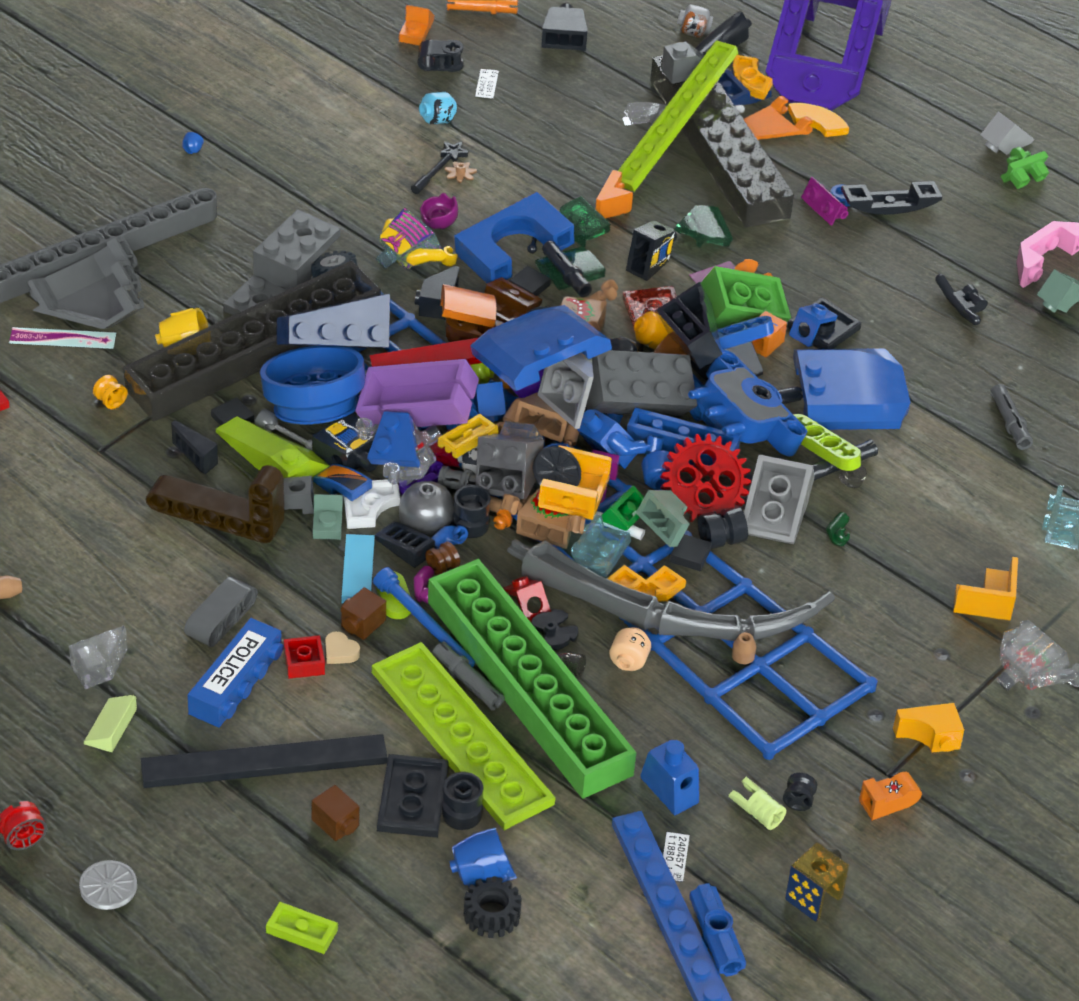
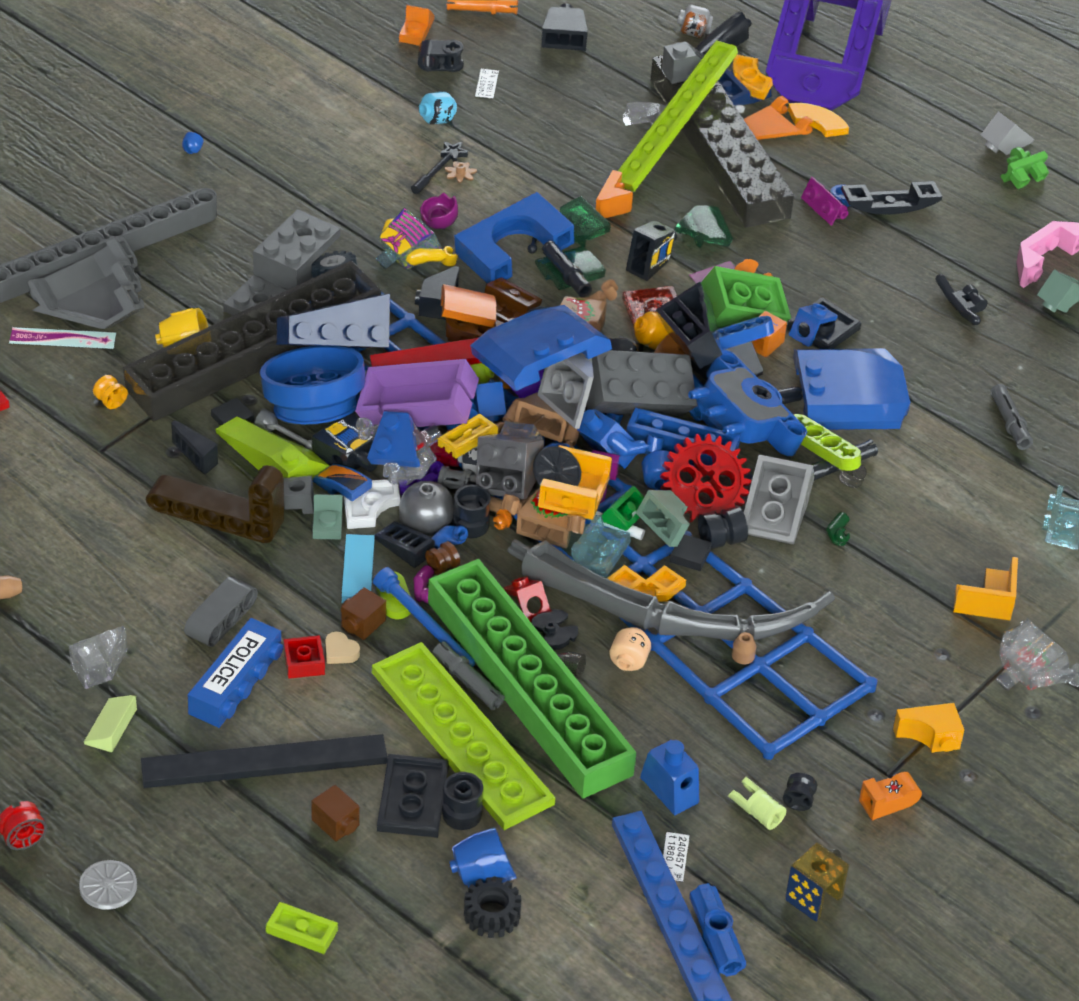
(531, 280): black piece -> none

